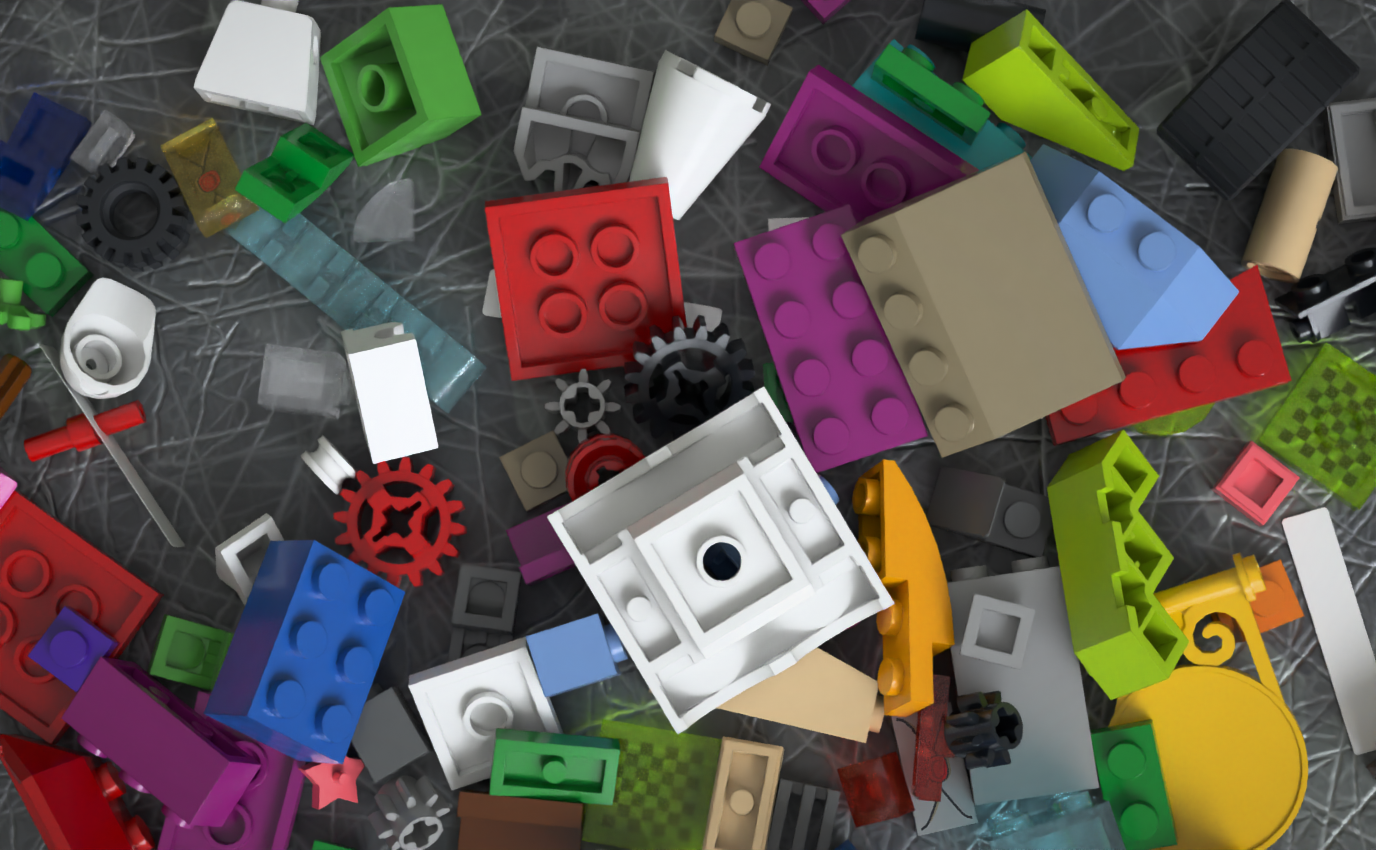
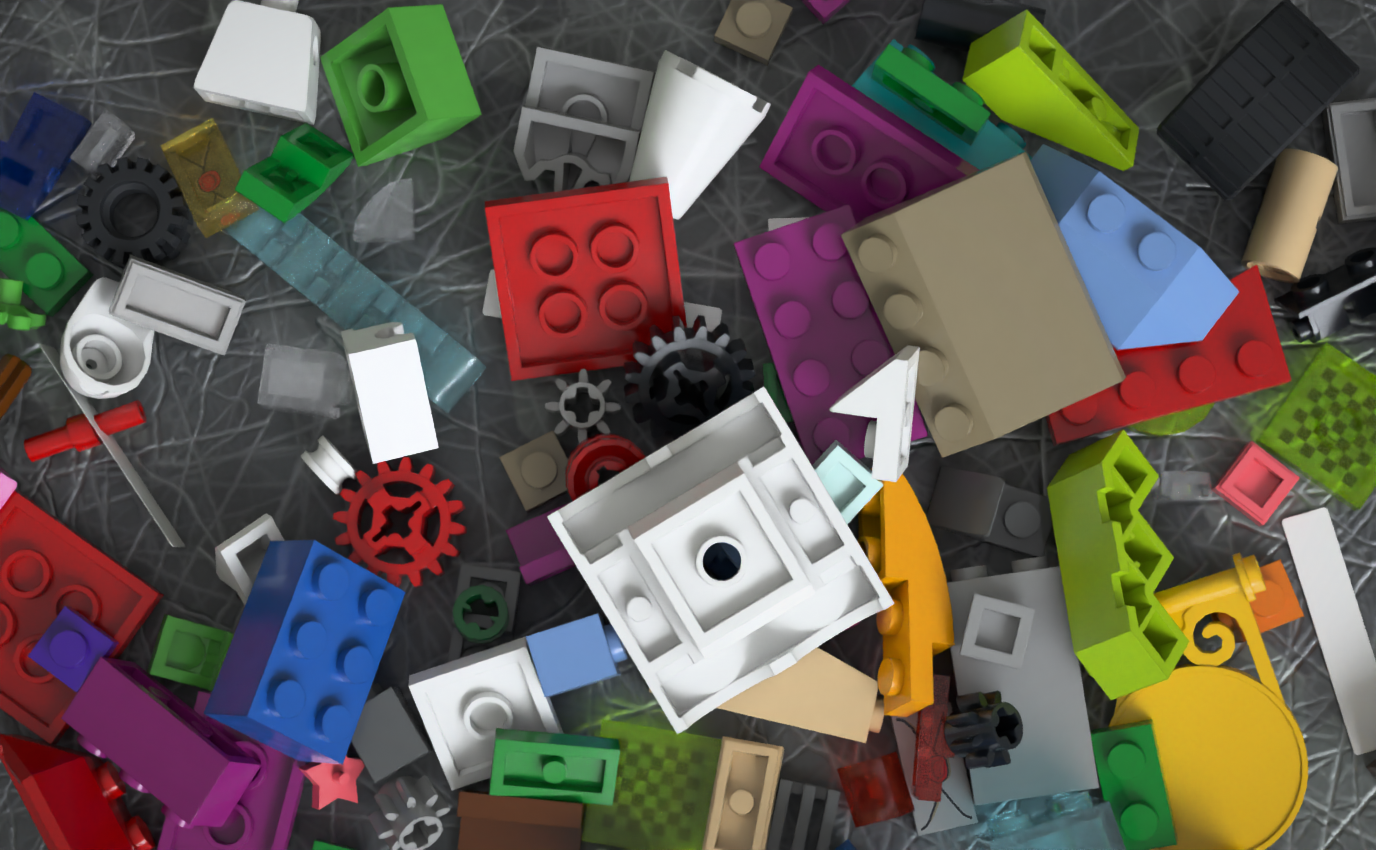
(177, 305): none -> light grey tile
(490, 598): none -> dark green bush
(846, 480): none -> light aqua plate
(890, 398): none -> white slope
(1182, 485): none -> clear tile

